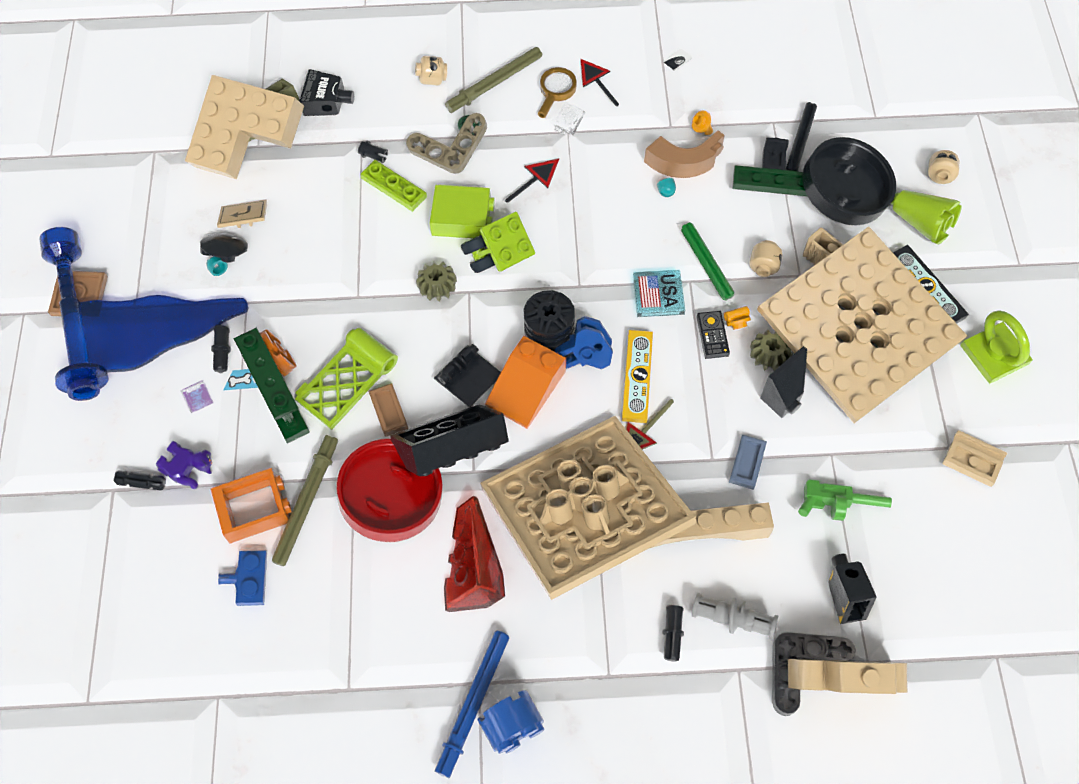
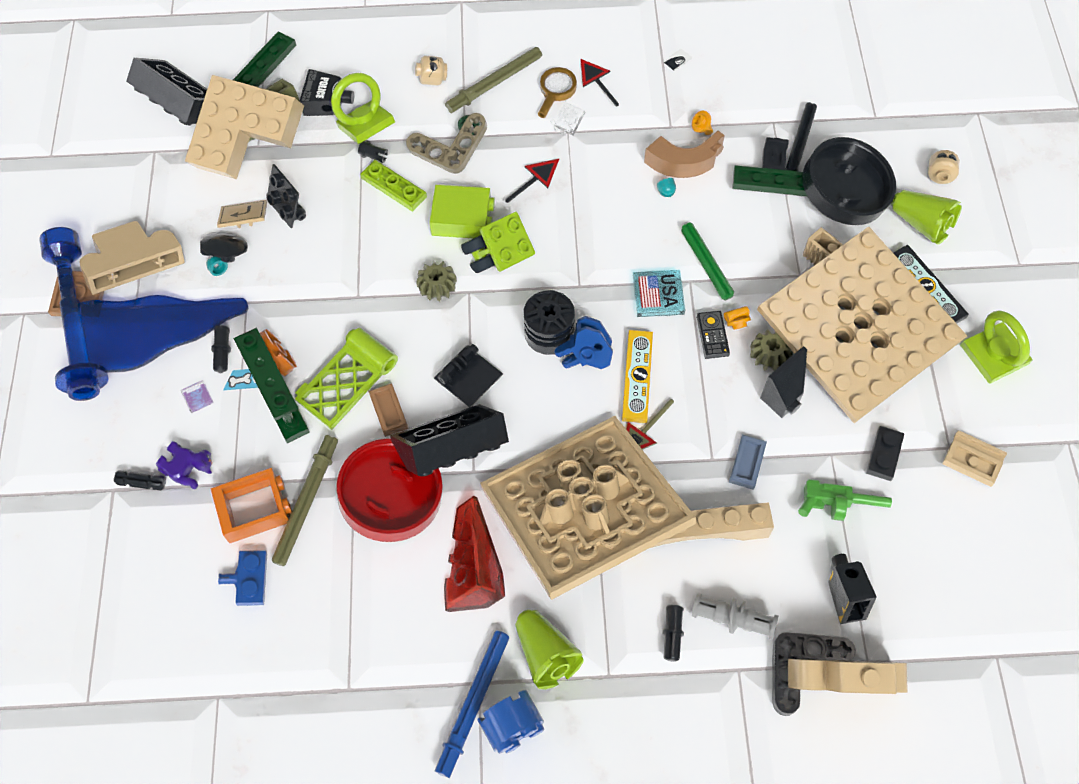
(128, 255): none -> tan brick
(168, 88): none -> slope
(266, 60): none -> dark green plate
(284, 197): none -> black hinge
(366, 119): none -> lime tile
(526, 381): orange slope -> none
(546, 650): none -> lime cone
(766, 258): tan head -> none
(885, 453): none -> black plate

